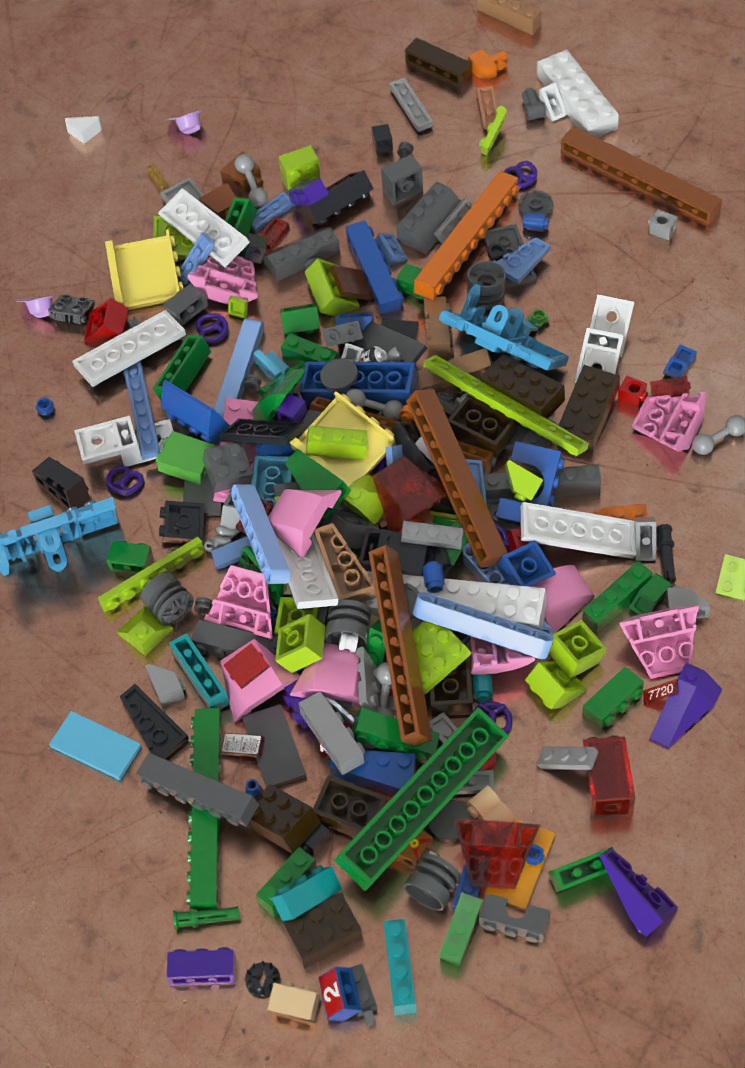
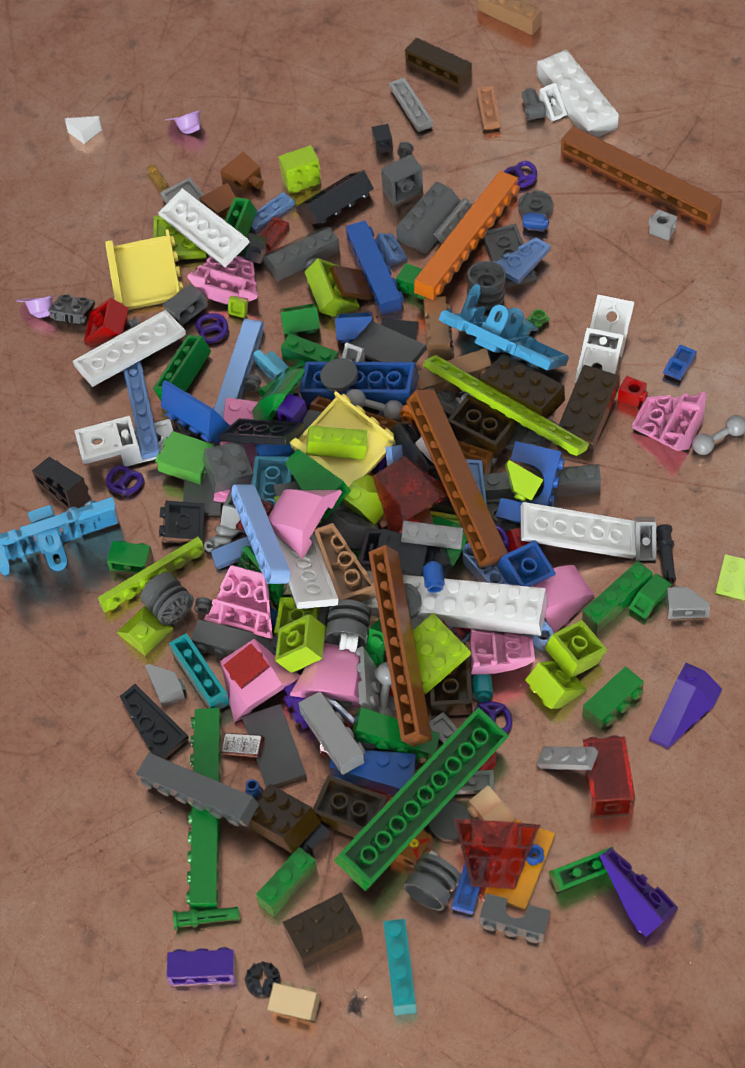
(44, 402): blue plate -> none
(95, 745): medium azure tile -> none
(196, 257): medium blue tile -> none
(244, 164): light grey piece -> none
(306, 892): teal brick -> none
(307, 192): dark purple brick -> none
(339, 993): brick -> none
(343, 333): dark grey brick -> none
(365, 995): dark grey hinge -> none
(374, 354): white head -> none
(395, 355): light grey hinge -> none
(460, 929): green brick -> none
(483, 625): light blue beam -> none
(485, 66): orange brick -> none
(493, 131): lime plate -> none
(496, 251): black tile -> none
(624, 512): orange hinge -> none
(661, 691): clear red sticker -> none
(662, 639): bright pink wedge -> none
(672, 387): clear red hinge -> none

